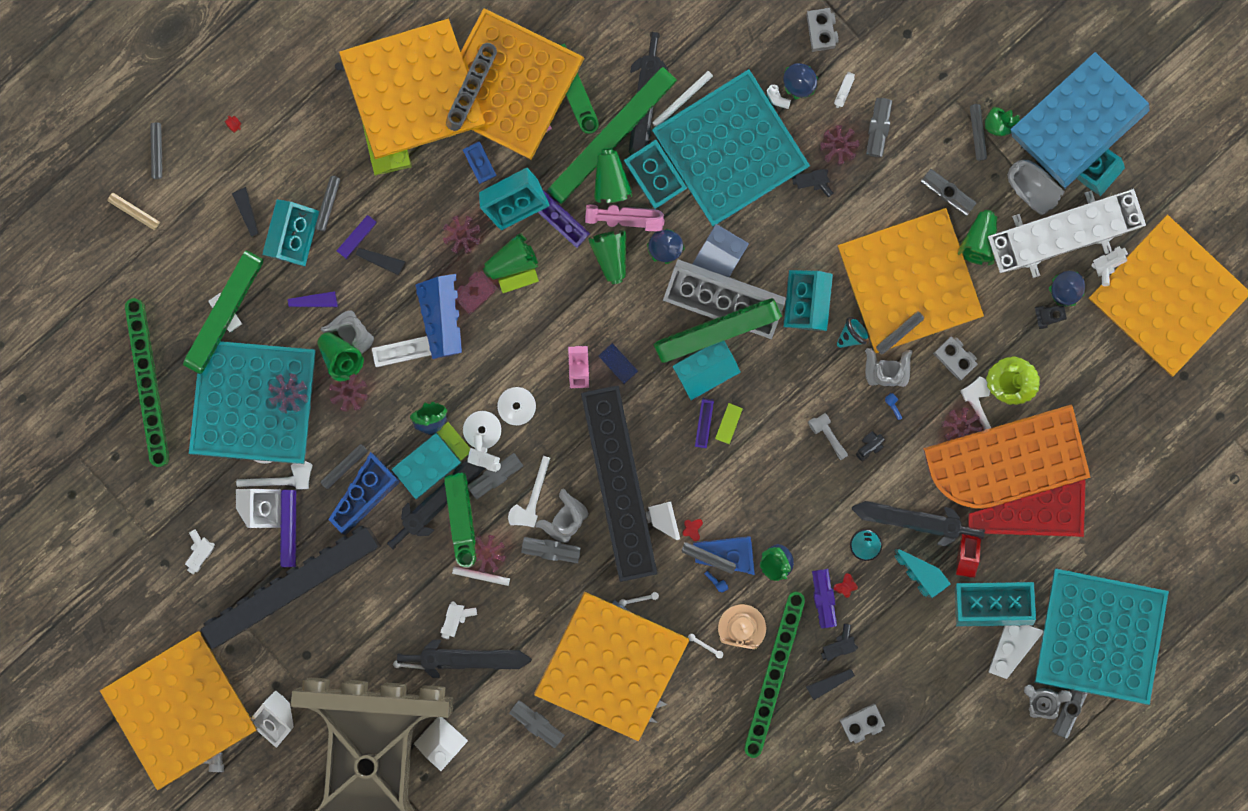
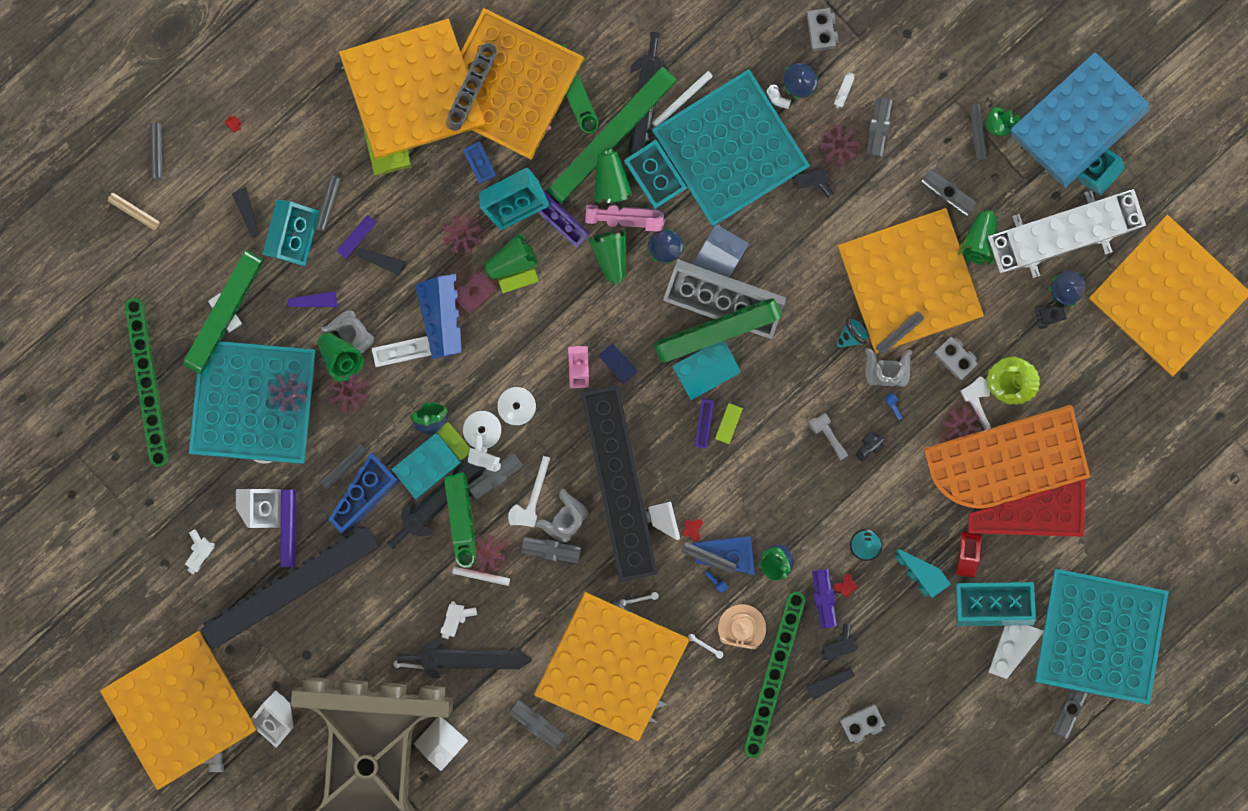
(299, 480): white piece -> none
(808, 300): teal slope -> none
(918, 521): black sword -> none
(1034, 186): light grey hair -> none
(1049, 697): light grey hair -> none
(1105, 264): white piece -> none

